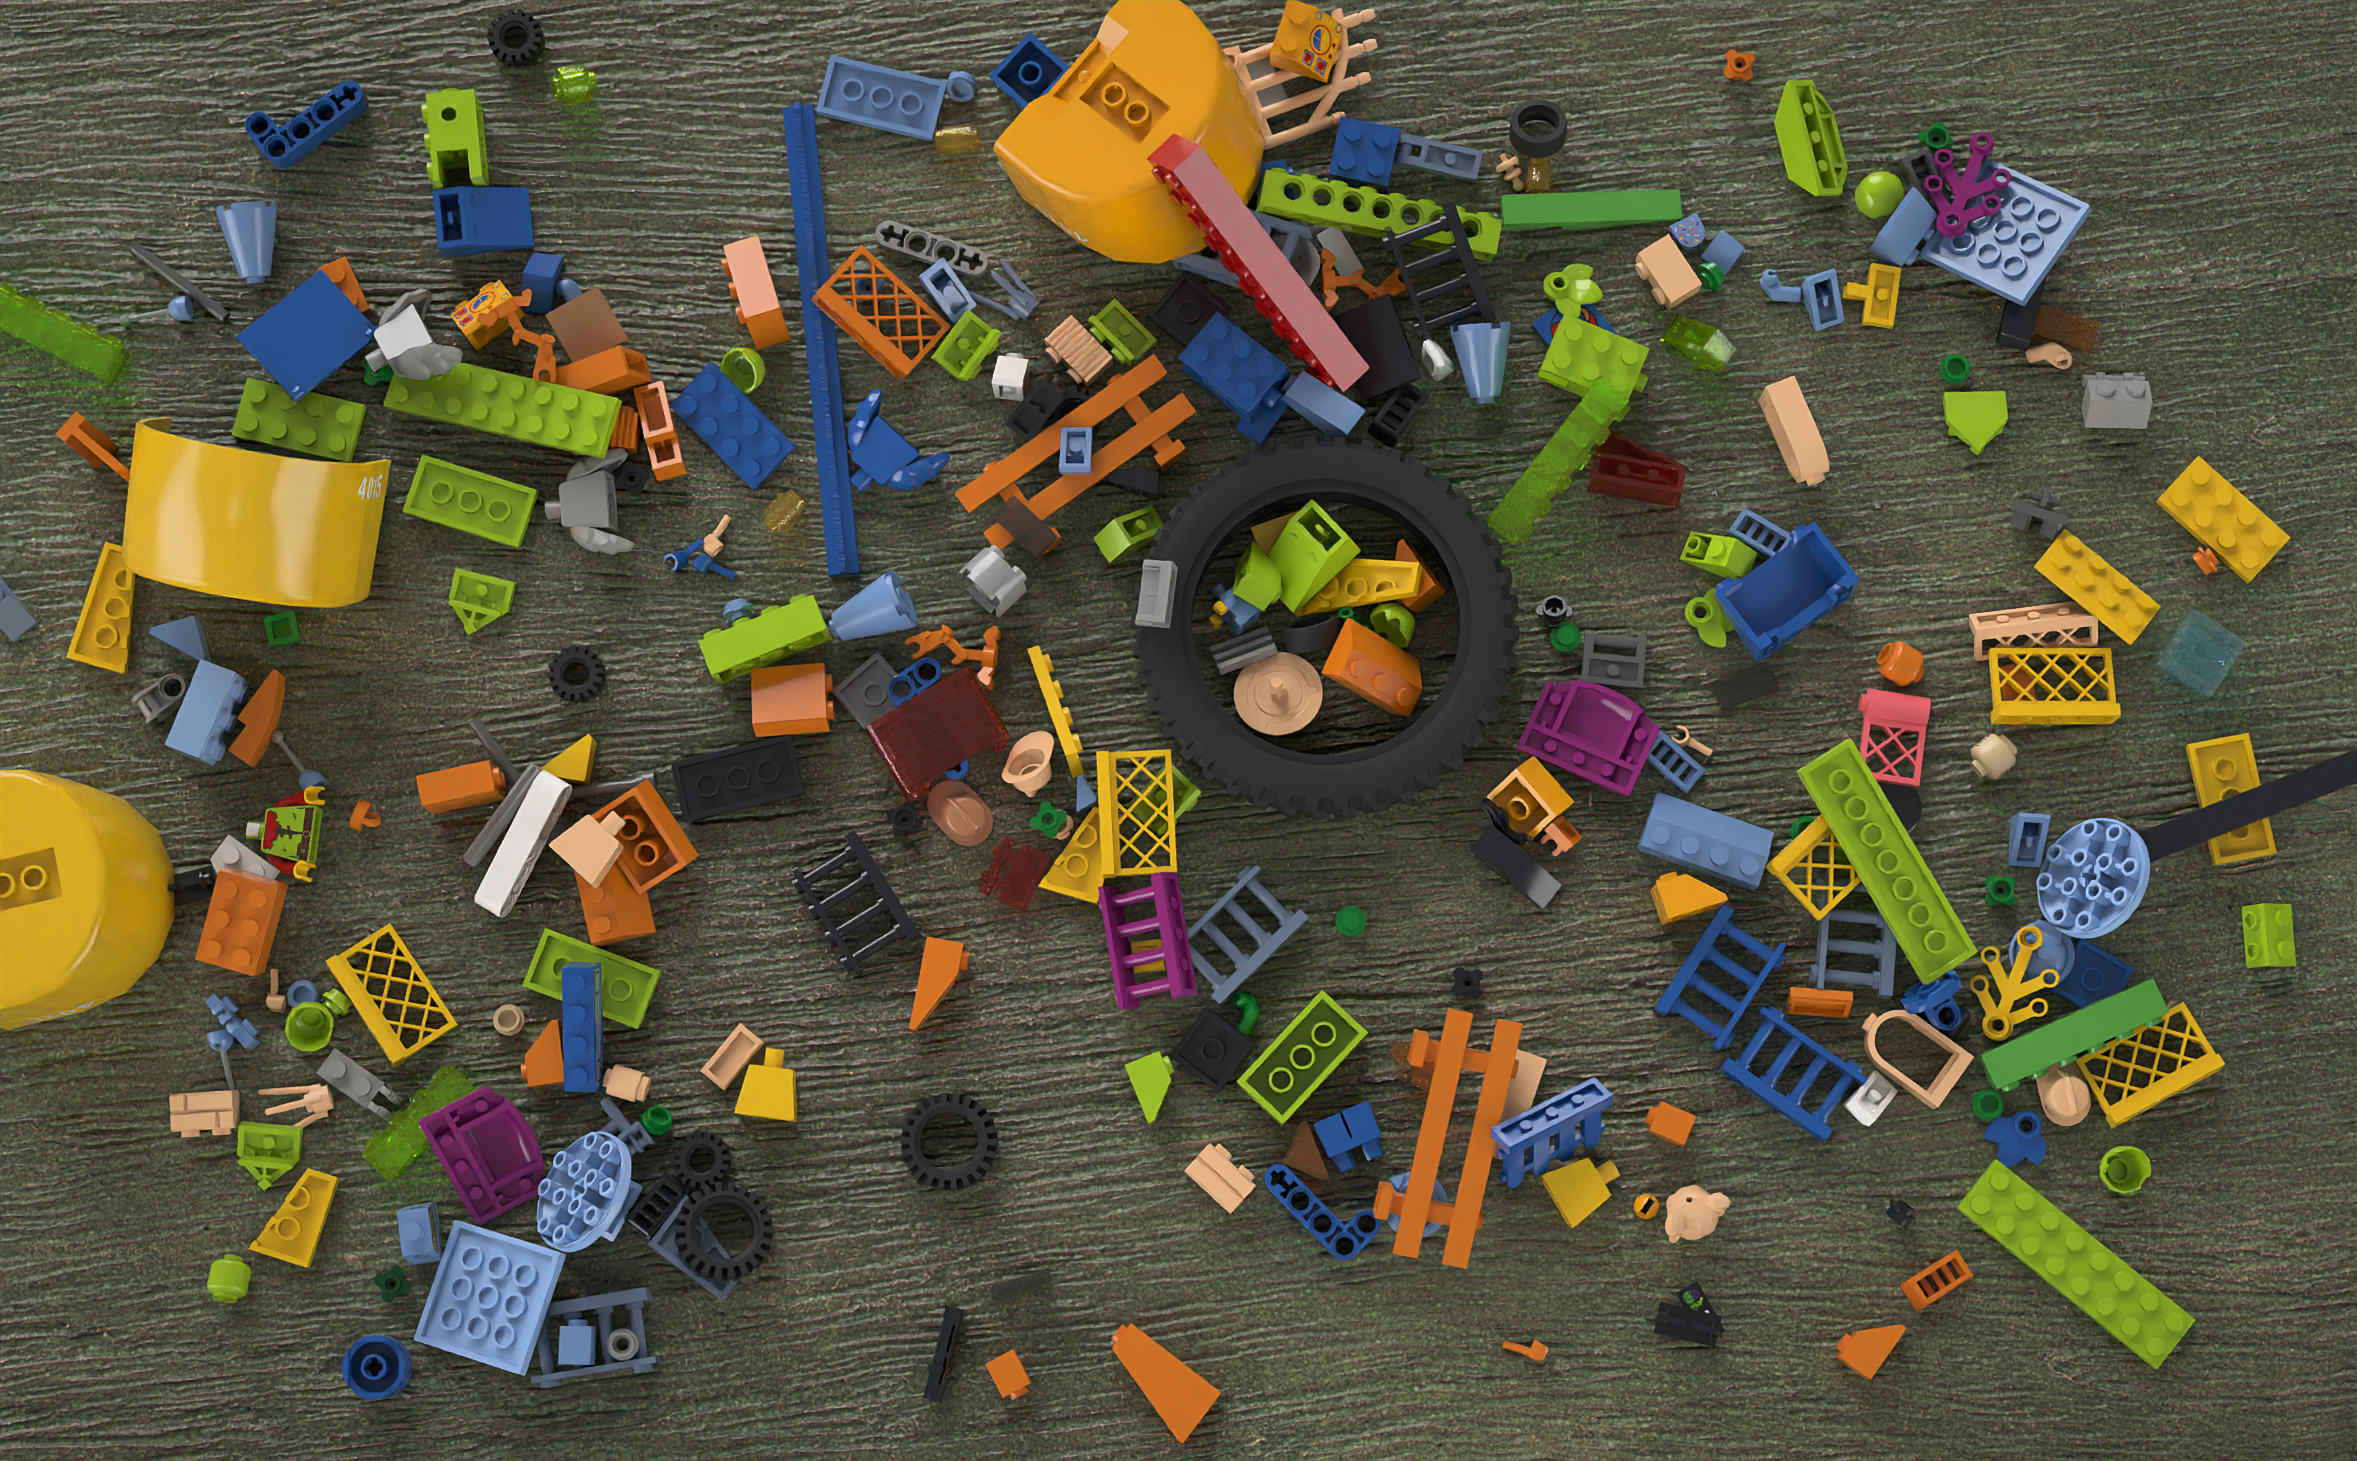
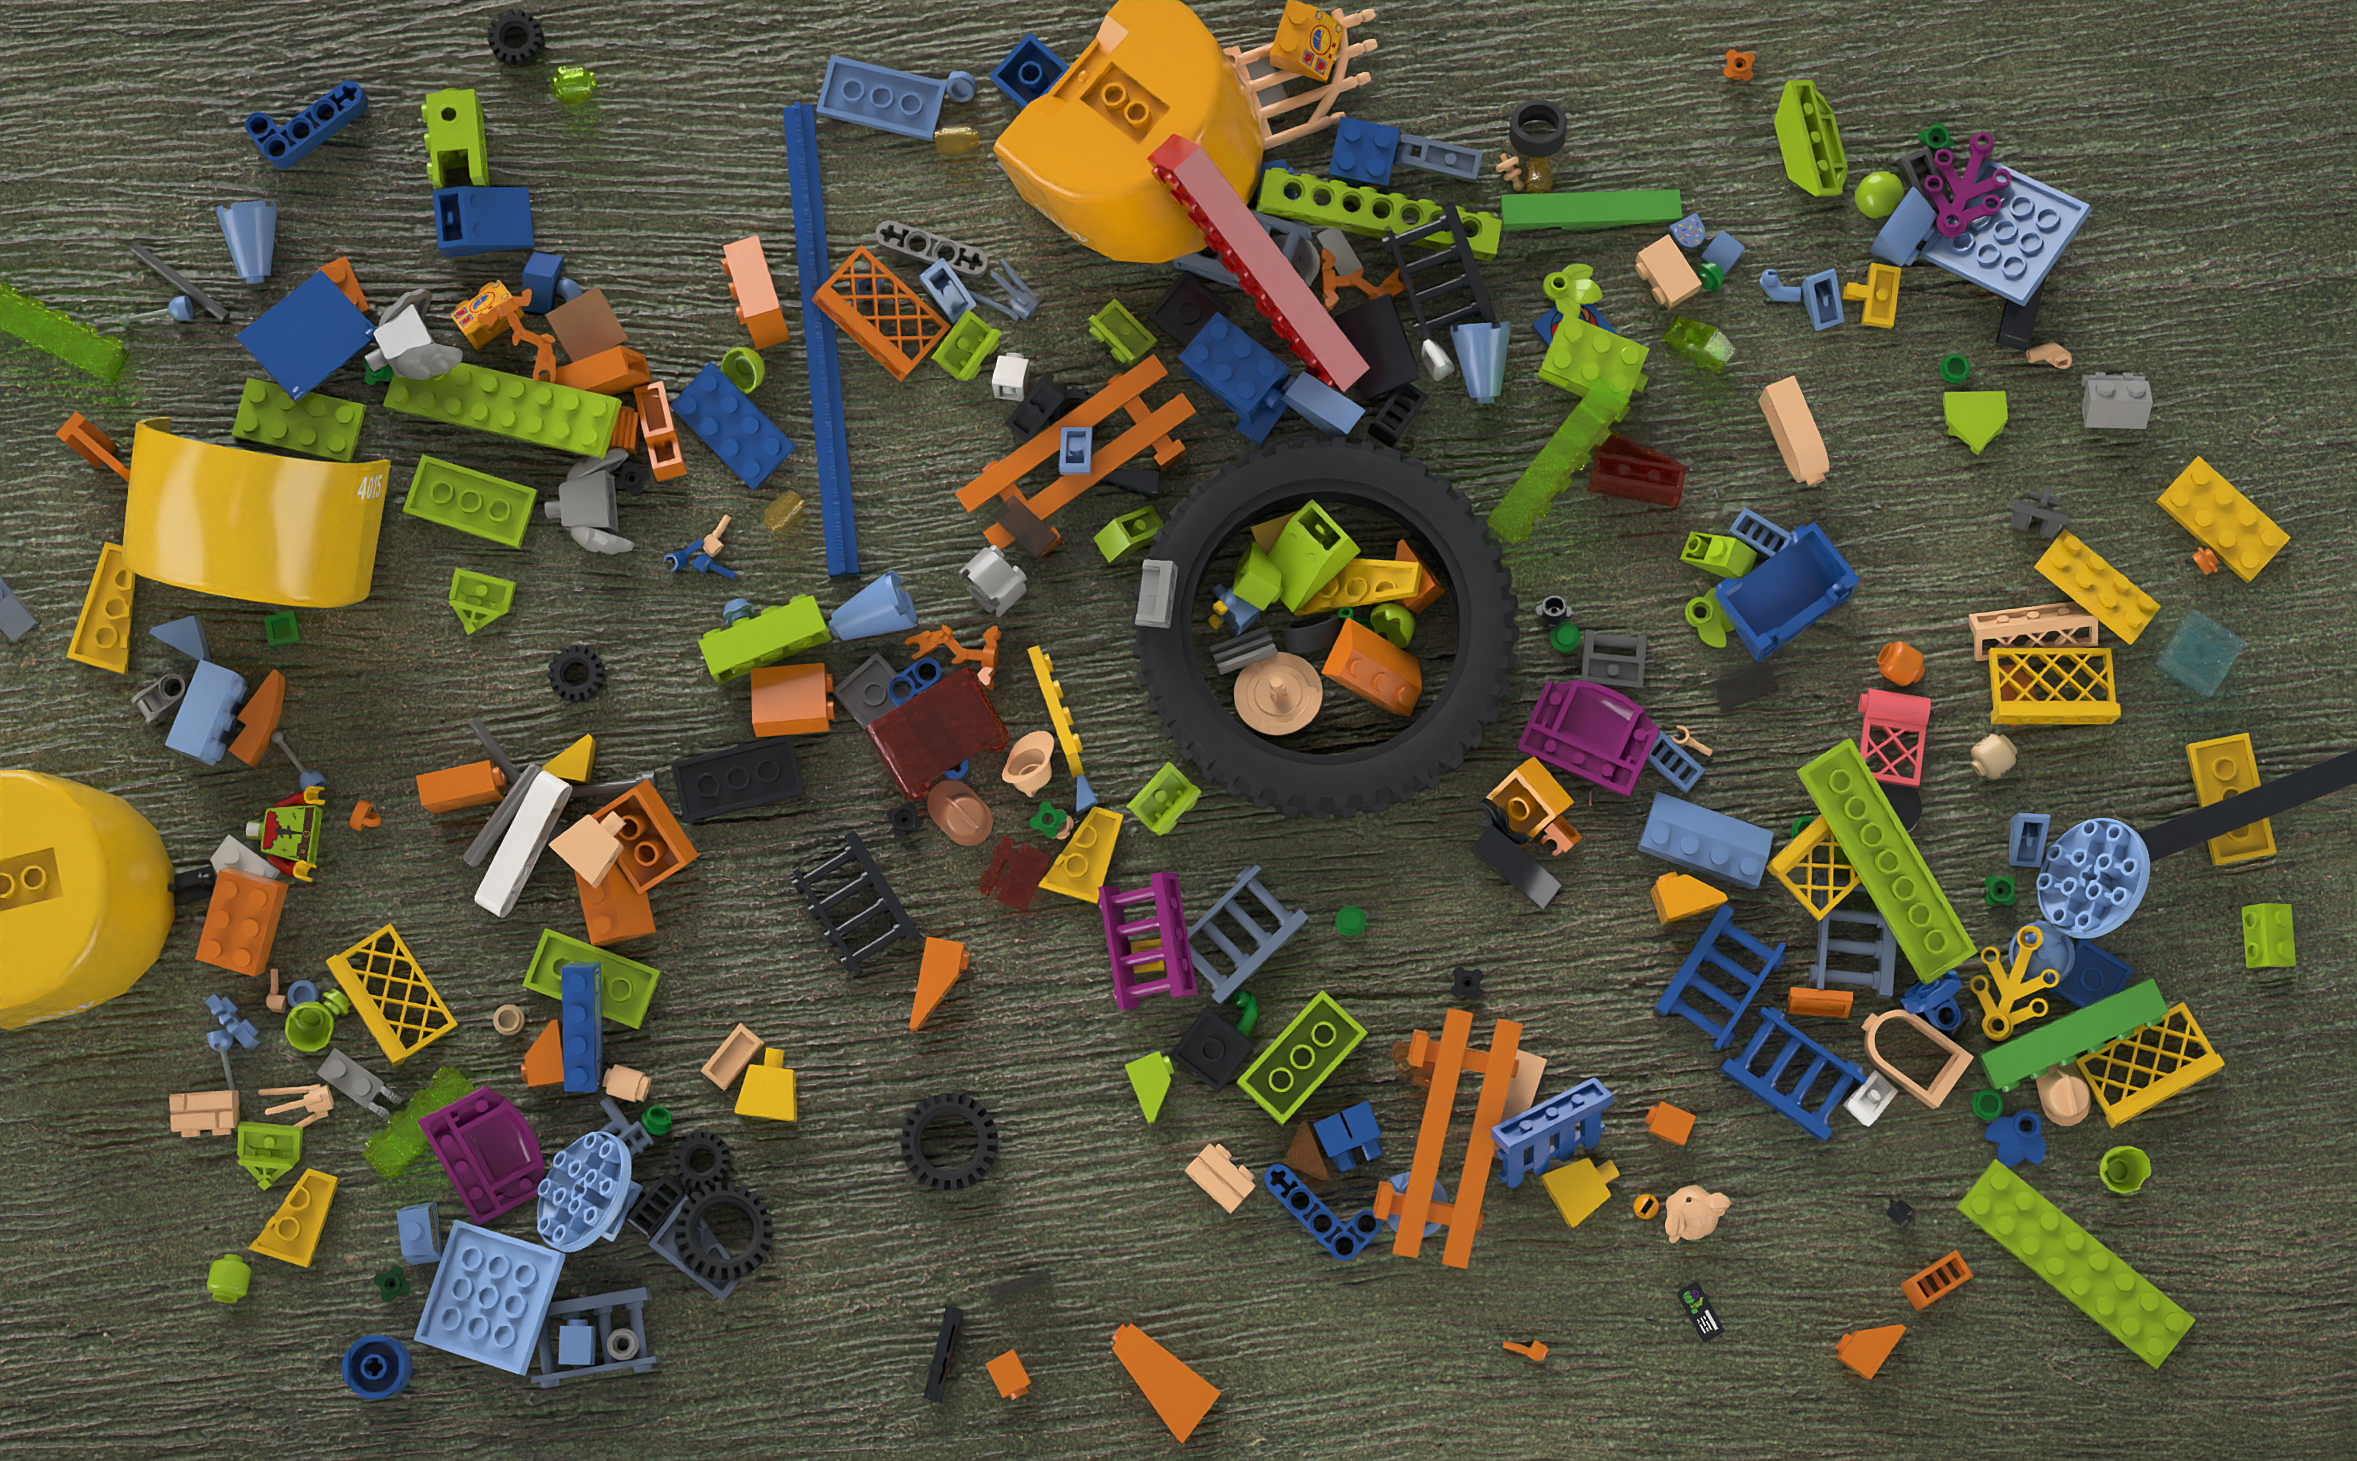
(885, 452): blue torso -> none
(1078, 352): light nougat brick -> none
(1109, 814): yellow fence -> none
(1687, 1324): black hinge -> none
(2065, 329): clear orange tile -> none

